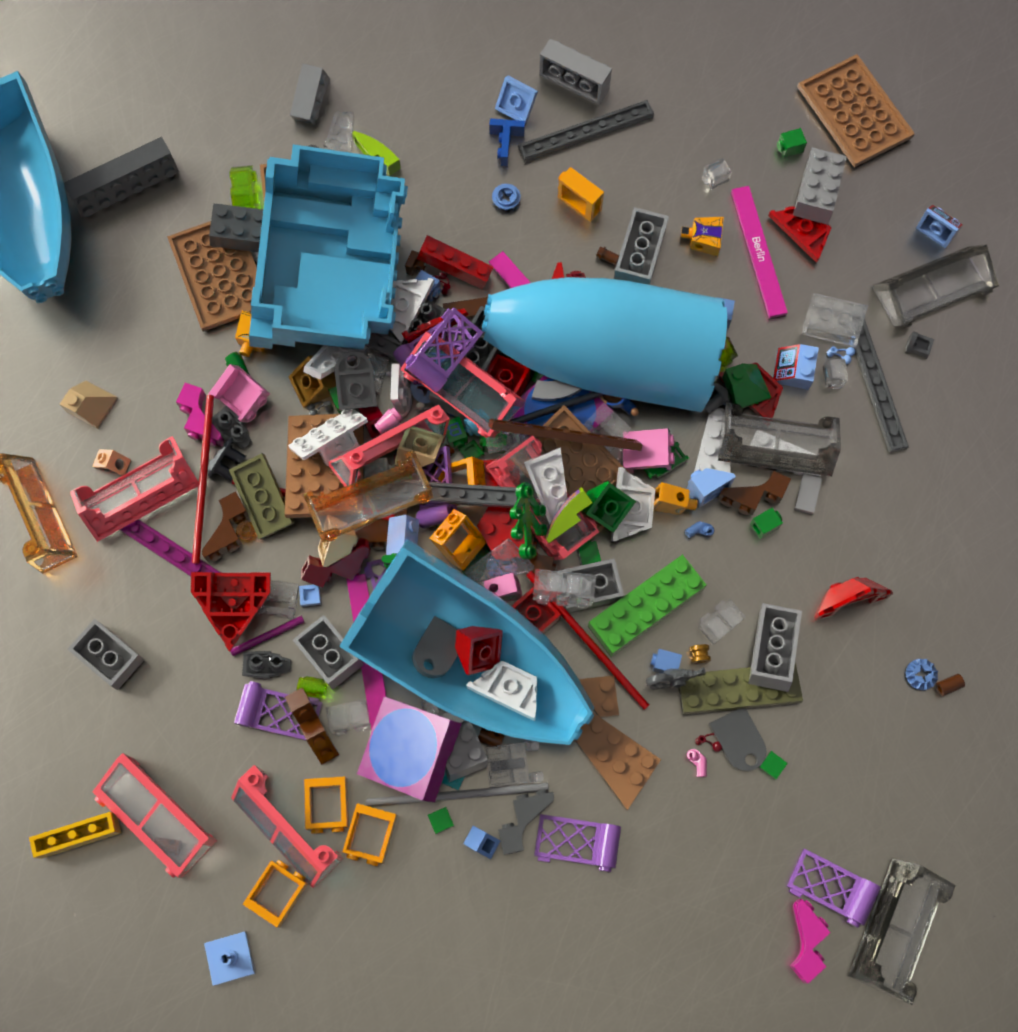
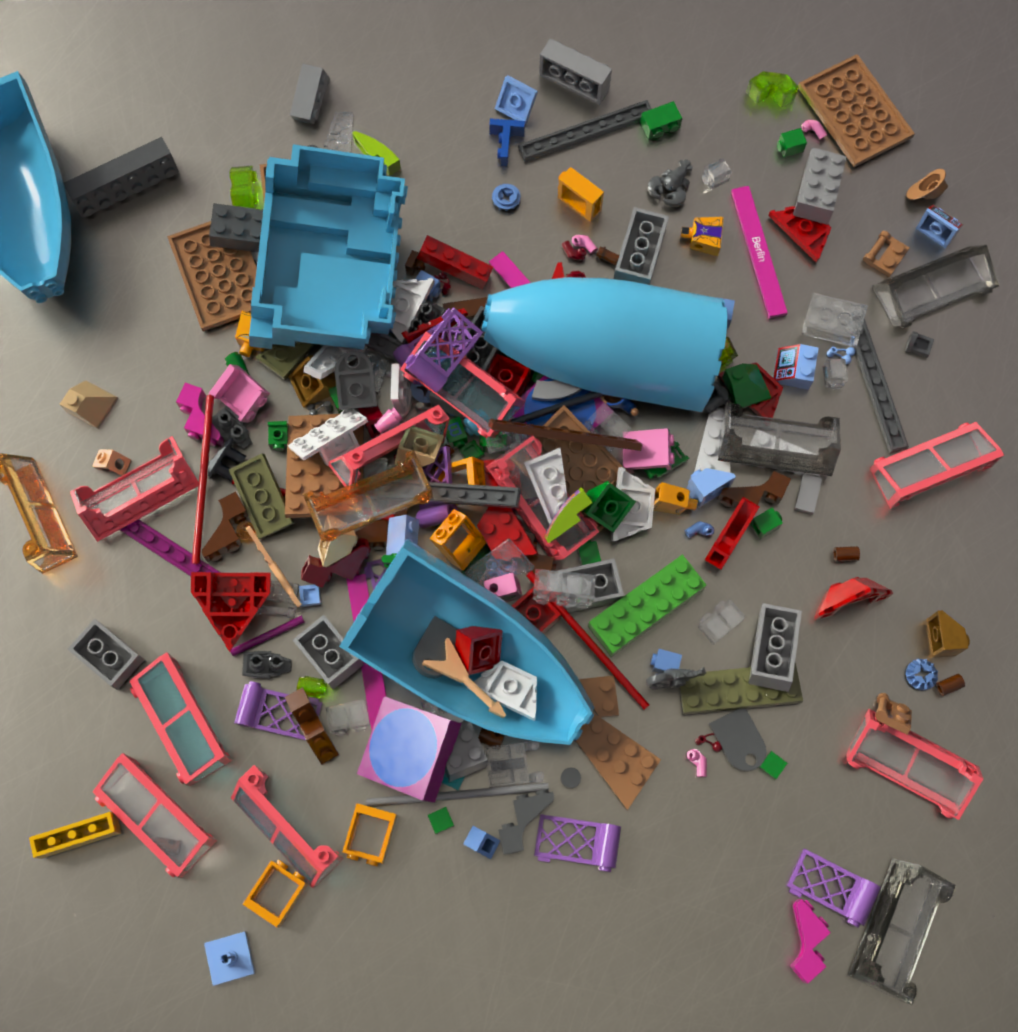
(179, 720): none -> windscreen
(275, 569): none -> light nougat piece
(278, 428): none -> green brick
(283, 358): none -> olive wing
(330, 782): light orange window -> none
(454, 669): none -> light nougat piece
(526, 519): green plant -> none
(570, 778): none -> dark grey tile
(573, 253): none -> dark red arm
(585, 242): none -> bright pink arm
(661, 120): none -> green piece
(672, 181): none -> dark grey animal
(700, 654): pearl gold wheel -> none
(732, 533): none -> red arch
(772, 84): none -> clear neon green brick
(816, 126): none -> bright pink arm
(846, 553): none -> reddish brown piece
(890, 258): none -> medium nougat plate
(899, 714): none -> medium nougat plate
(915, 765): none -> clear windscreen
(929, 187): none -> medium nougat piece
(935, 463): none -> windscreen
(946, 635): none -> pearl gold slope

